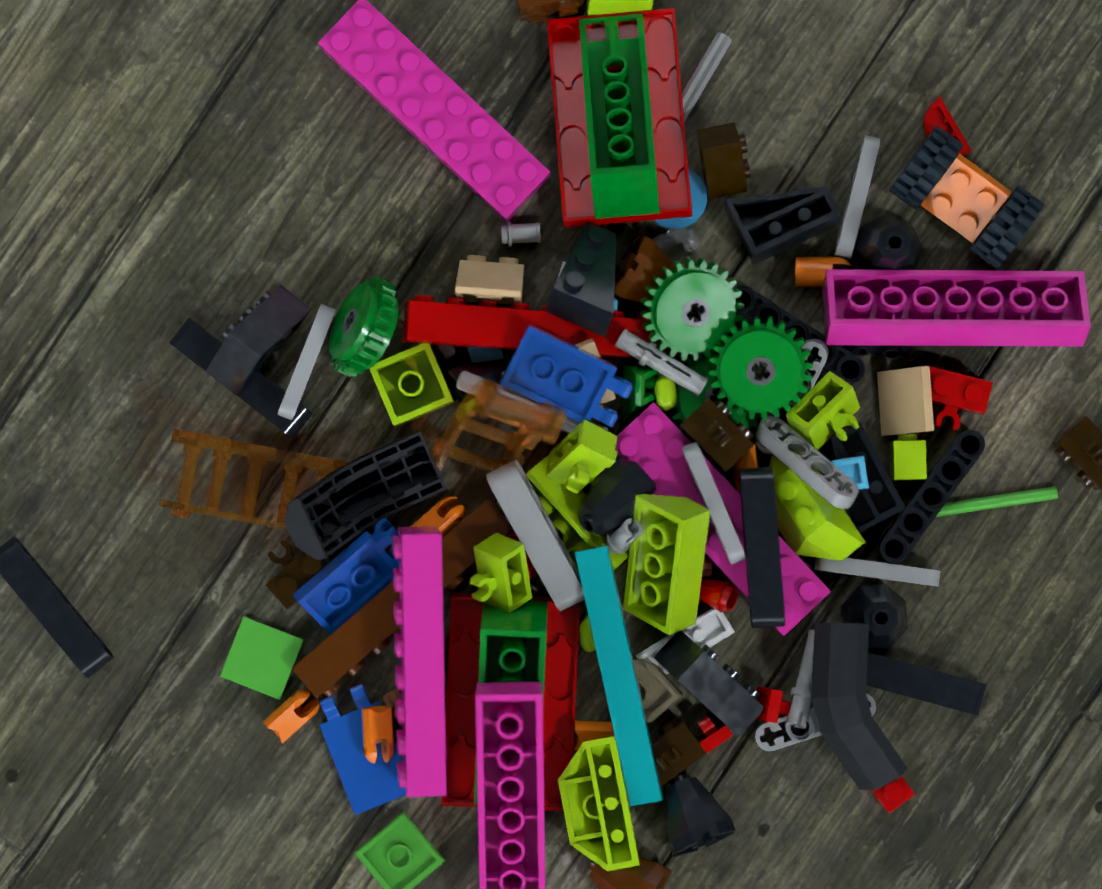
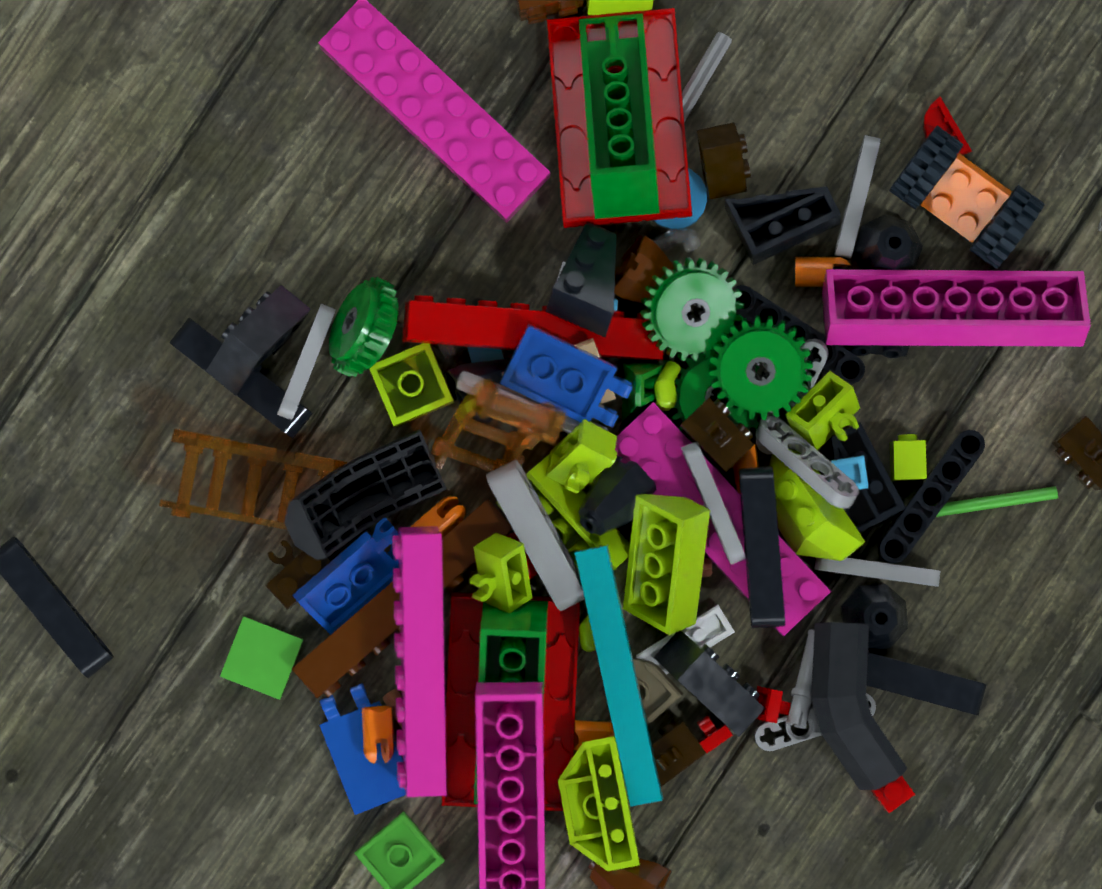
(290, 716): orange piece -> none
(490, 280): tan slope -> none
(520, 233): light grey pin -> none
(620, 539): light grey pin -> none
(661, 362): light grey pin -> none
(694, 816): black cone -> none
(719, 594): red cone -> none
(905, 401): tan tile -> none
(957, 393): red brick -> none

